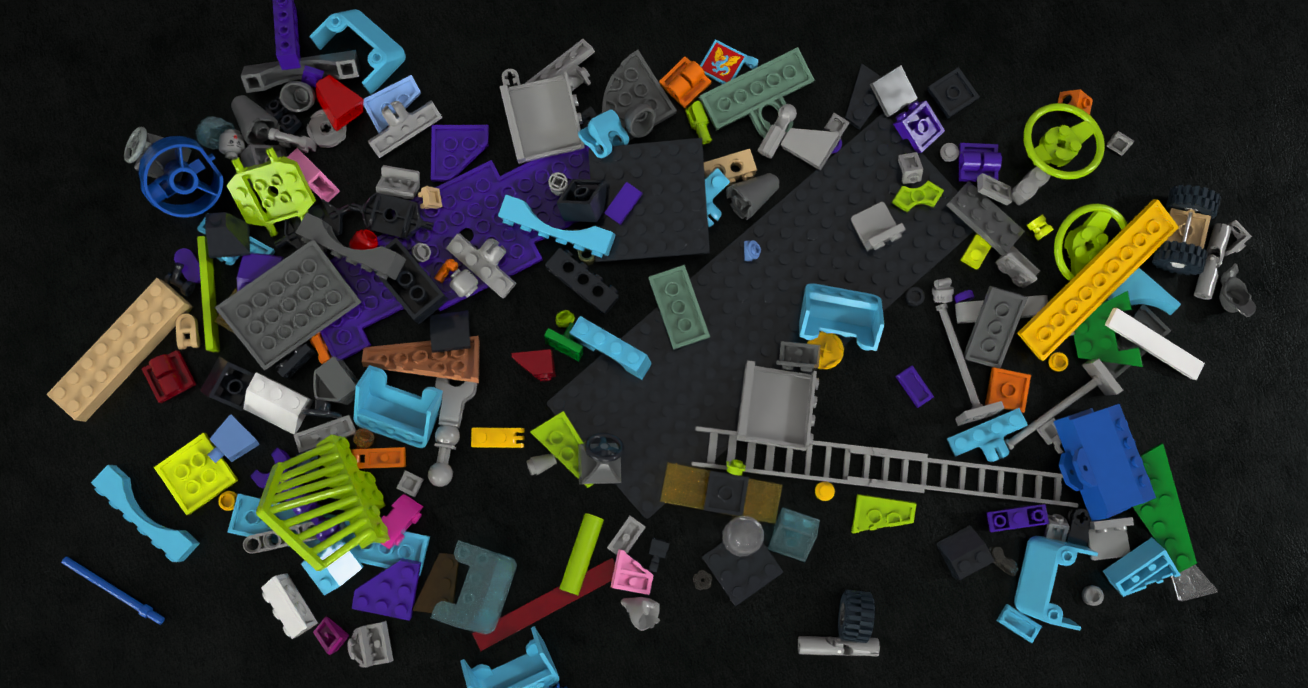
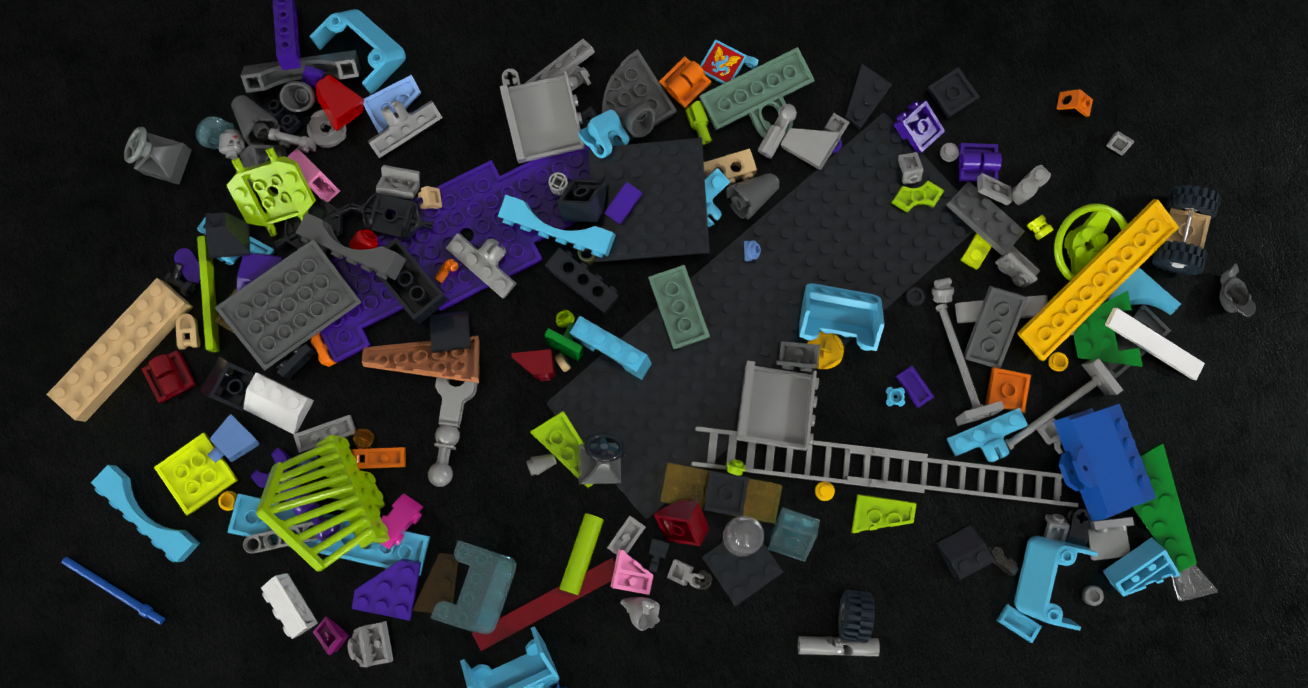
(166, 186): blue animal -> none
(332, 384): dark grey piece -> none
(337, 572): medium azure slope -> none
(395, 411): medium azure windscreen -> none
(410, 483): light grey plate -> none
(421, 252): light grey plate -> none
(455, 148): dark purple plate -> none
(463, 283): light grey head -> none
(496, 437): yellow hinge -> none
(562, 362): none -> tan tile
(682, 573): none -> light grey plate
(683, 522): none -> dark red slope
(876, 226): light grey bracket -> none
(890, 396): none -> medium azure plate
(893, 91): tile -> none
(964, 296): dark purple tile -> none
(1017, 517): dark purple slope -> none
(1066, 138): lime piece -> none
(1208, 278): light grey piece -> none
(1242, 238): light grey bracket -> none

